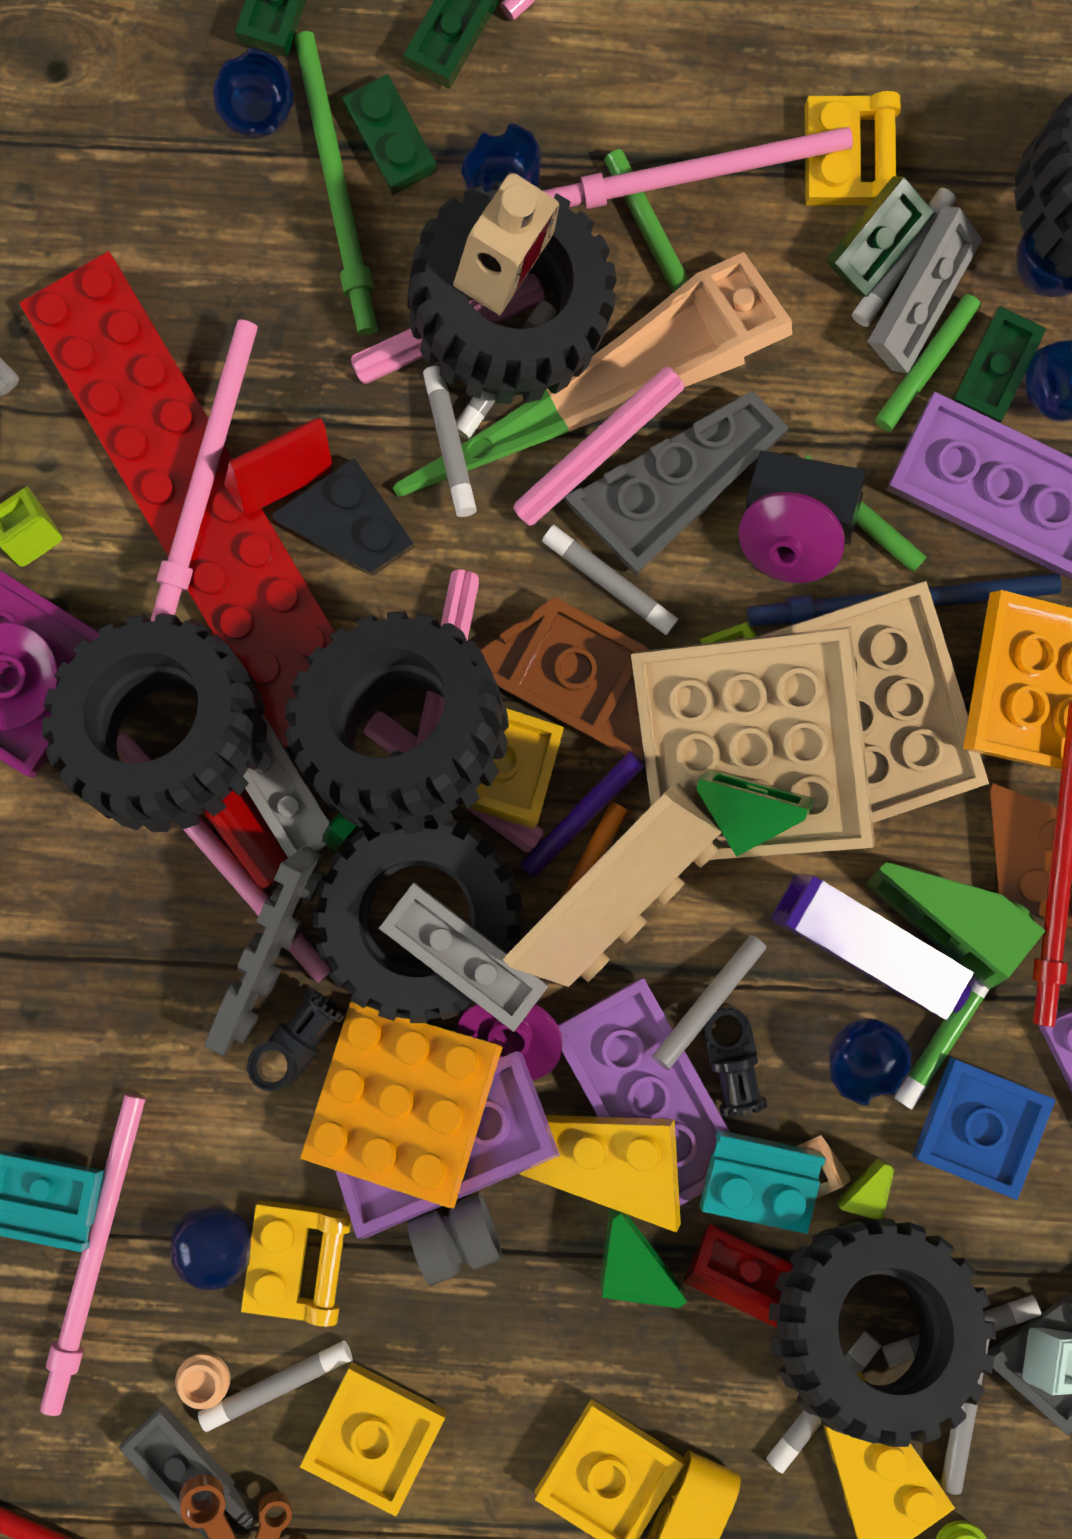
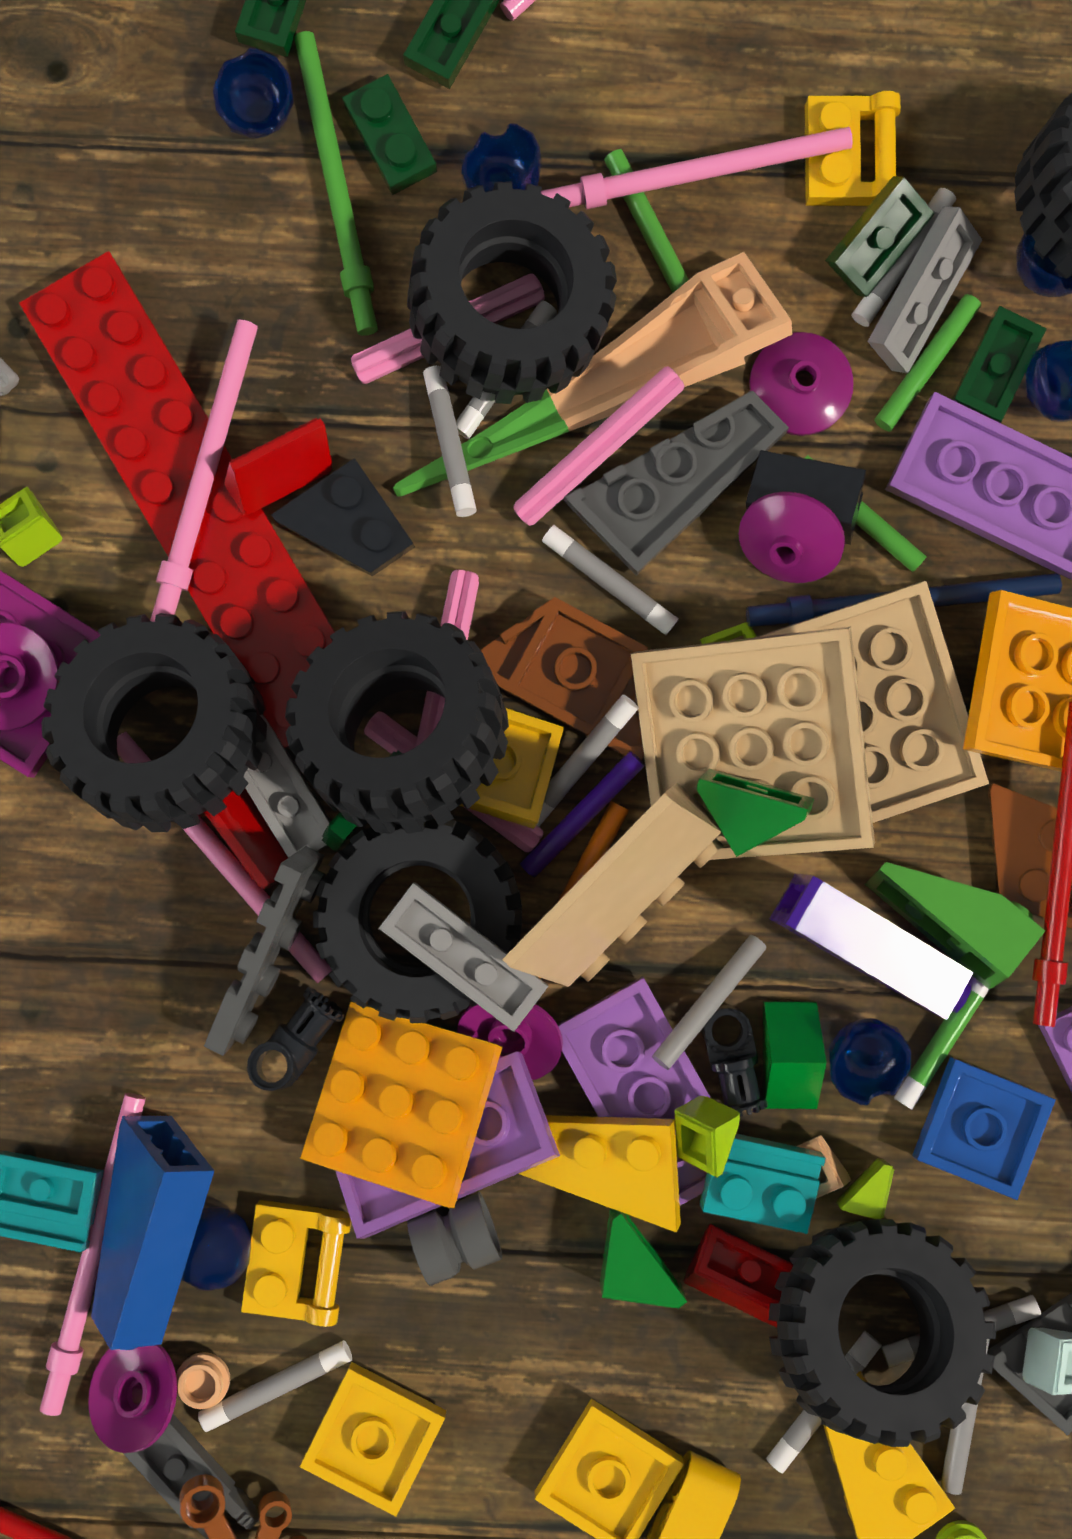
(132, 1397): none -> magenta dish
(148, 1229): none -> blue slope
(514, 233): tan torso -> none
(587, 753): none -> light grey bar
(705, 1133): none -> lime slope
(792, 1054): none -> green slope
(800, 407): none -> magenta dish

